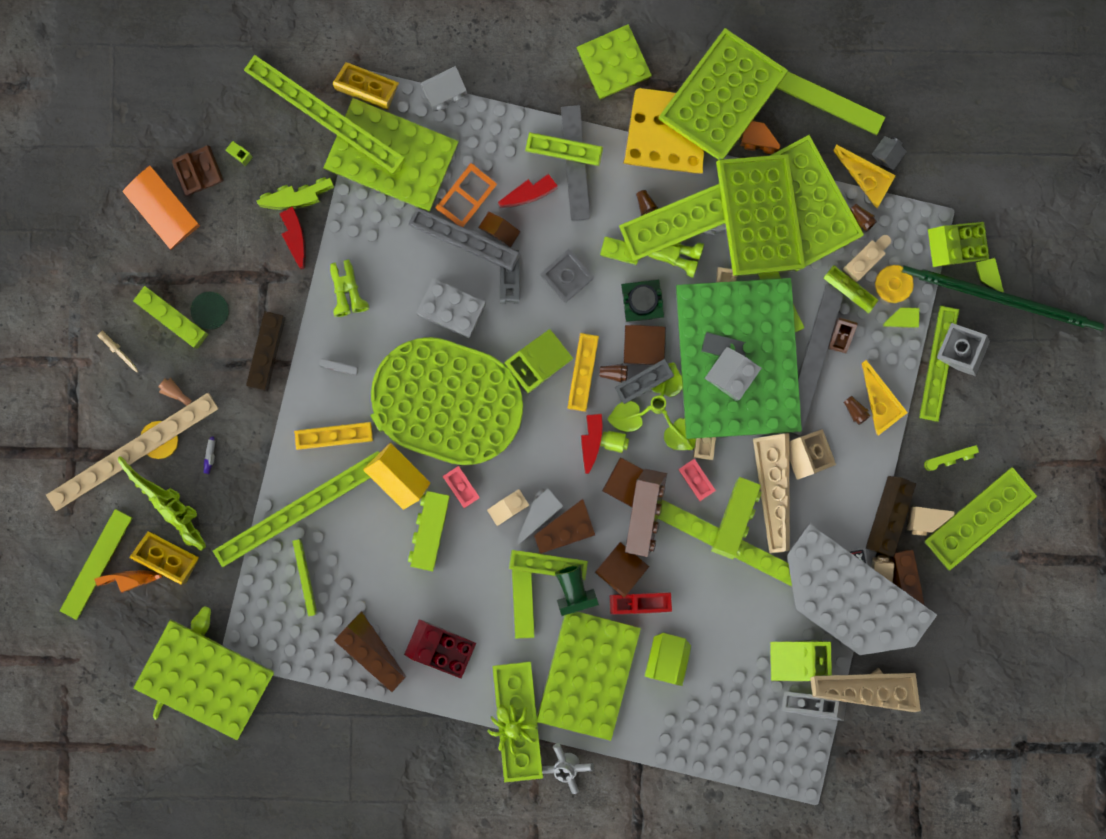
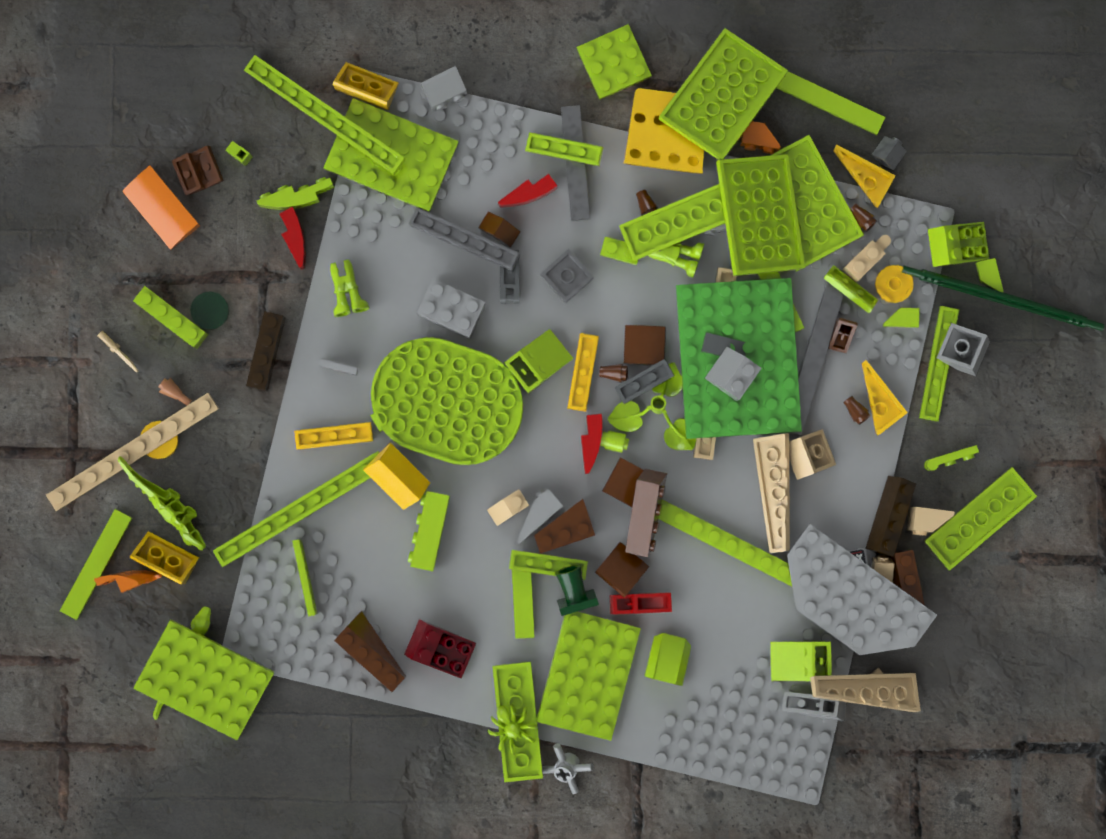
(209, 457): light grey piece -> none
(461, 487): coral plate -> none
(471, 167): orange window -> none
(642, 300): piece -> none
(696, 480): coral plate -> none
(736, 517): lime brick -> none

